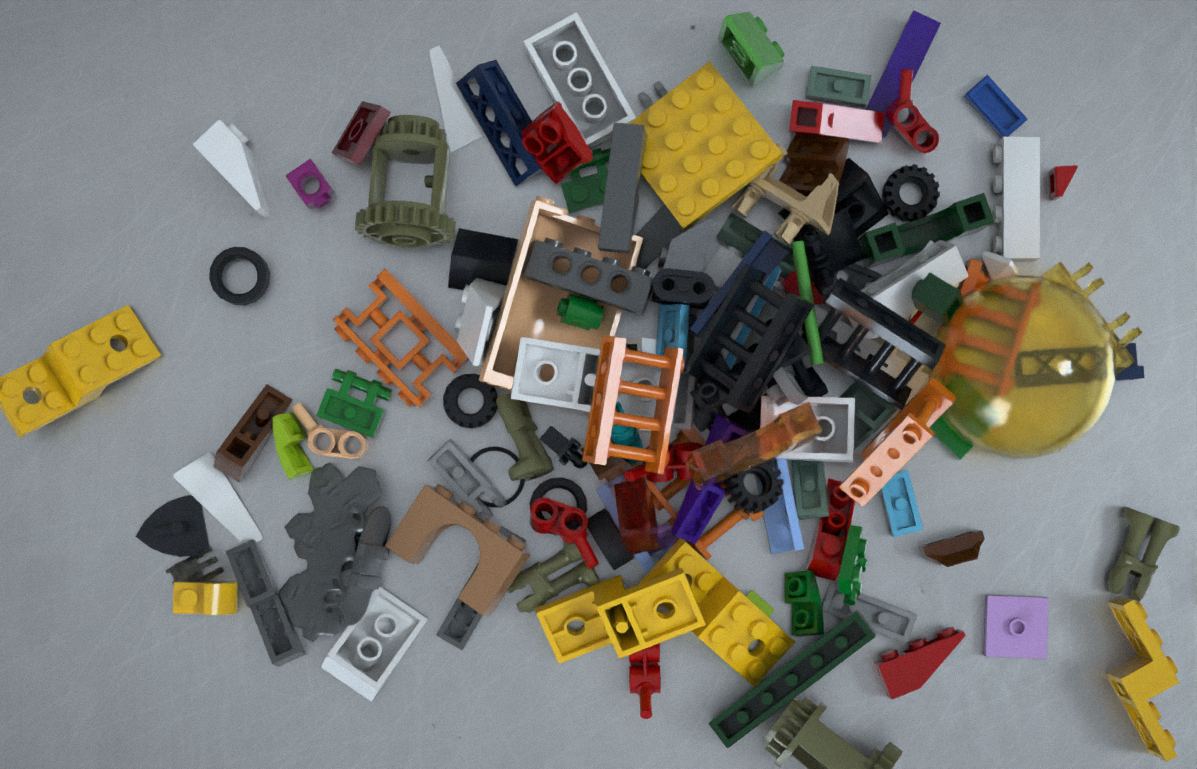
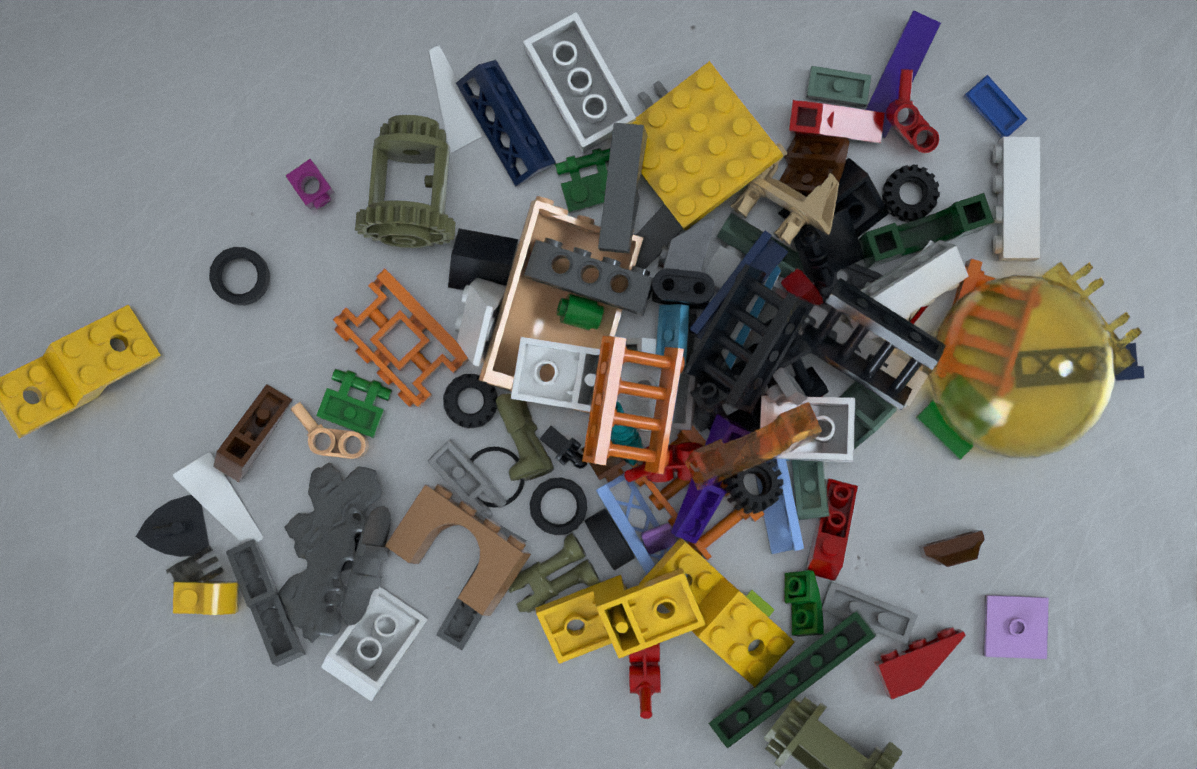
(227, 152): white slope -> none
(288, 436): lime slope -> none
(361, 132): tile -> none
(556, 143): red slope -> none
(561, 515): red beam -> none
(636, 516): clear red brick -> none
(750, 47): bright green slope -> none
(806, 292): bright green bar -> none
(853, 565): green plate -> none
(898, 442): orange fence -> none
(901, 505): medium azure plate -> none
(936, 298): dark green brick -> none
(998, 265): white slope -> none
(1059, 180): red slope -> none
(1128, 561): olive piece -> none
(1143, 677): yellow bracket -> none

